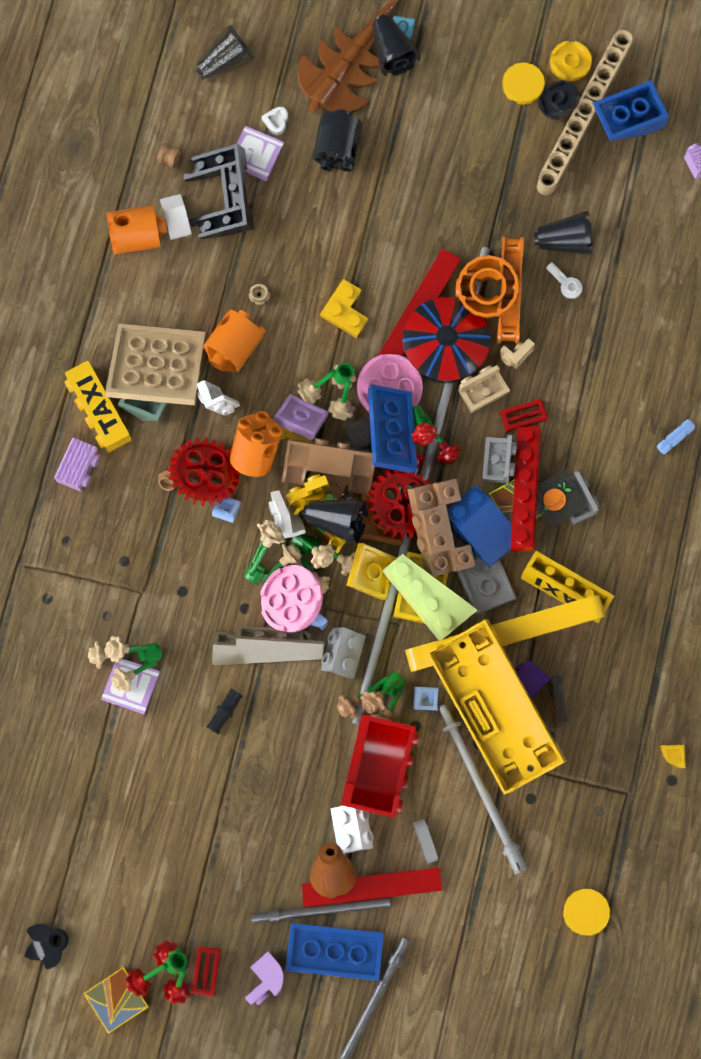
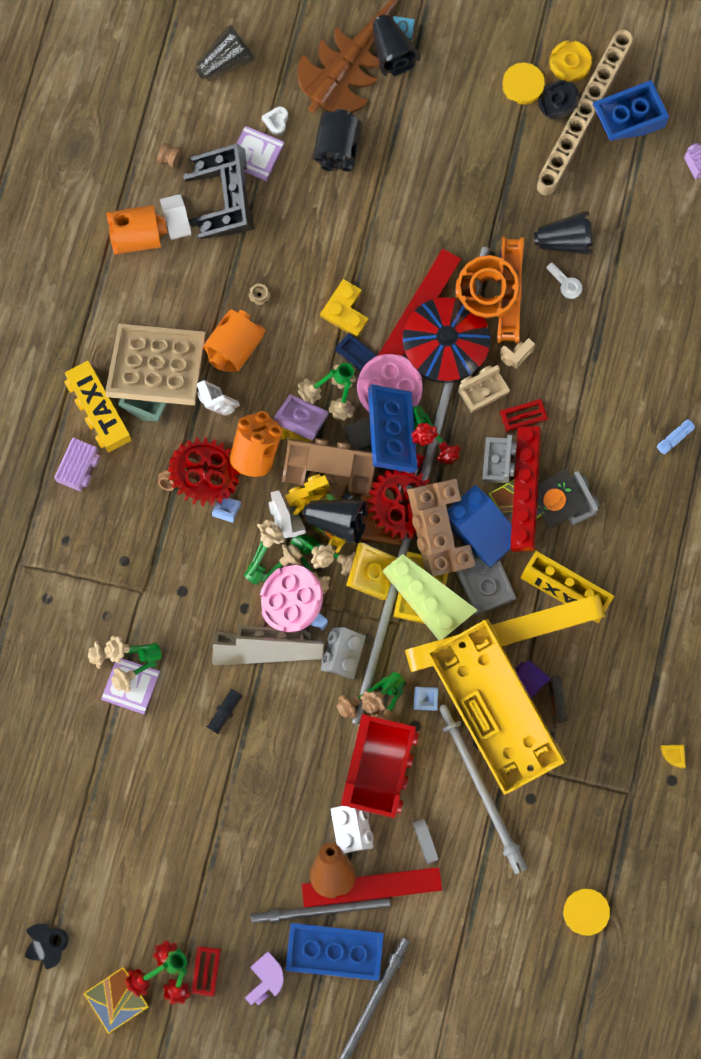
(354, 352): none -> dark blue tile

